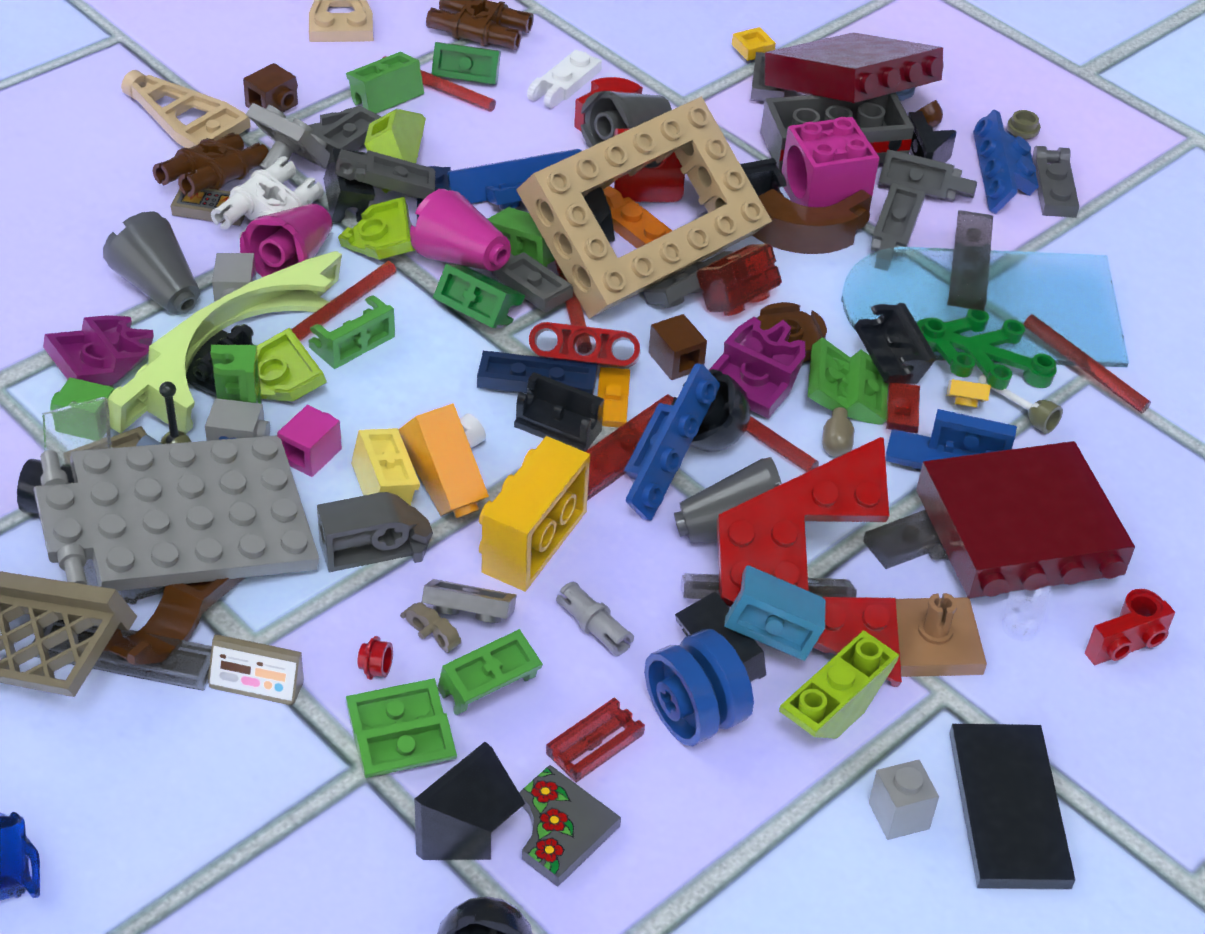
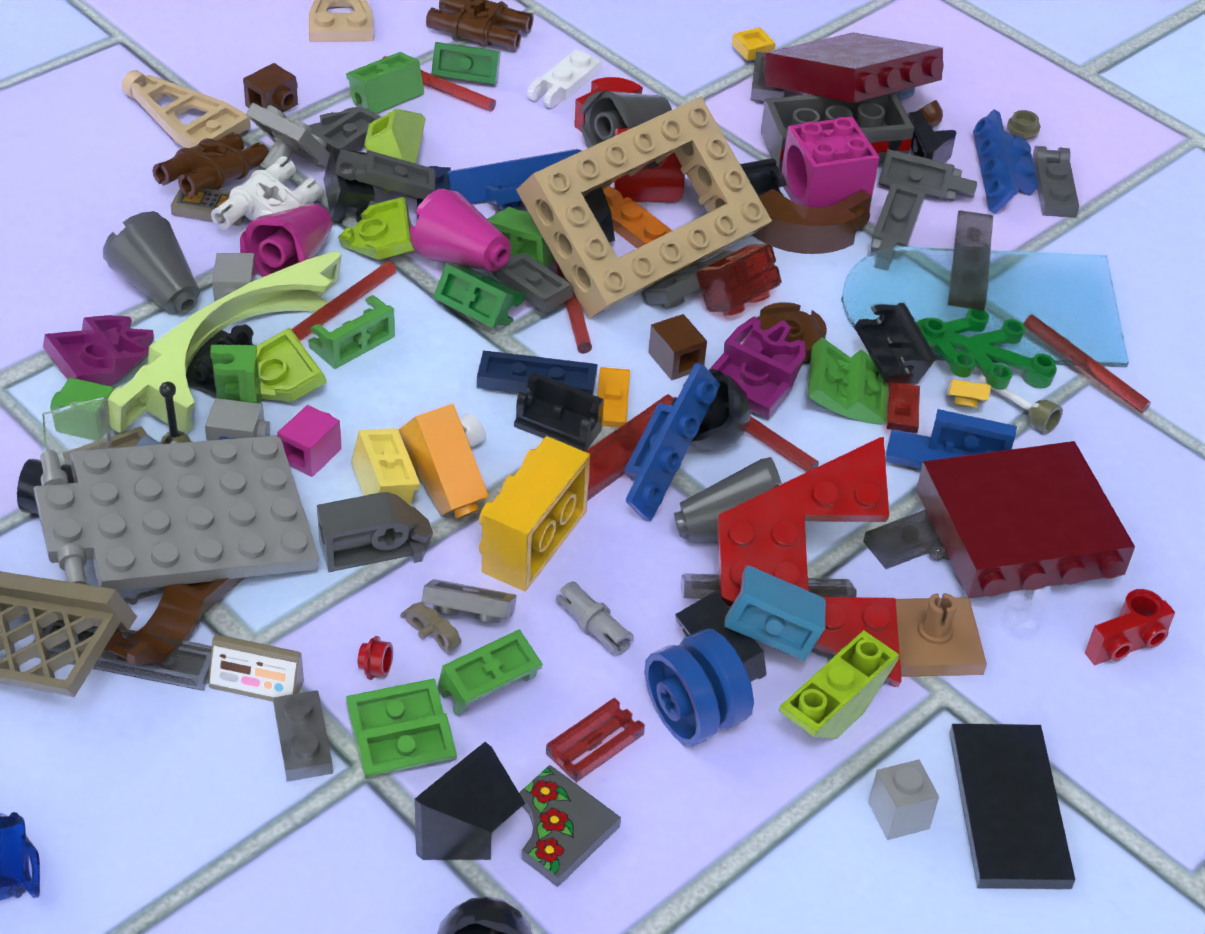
(302, 736): none -> flat silver plate
(568, 335): red beam -> none
(838, 433): dark tan cylinder -> none

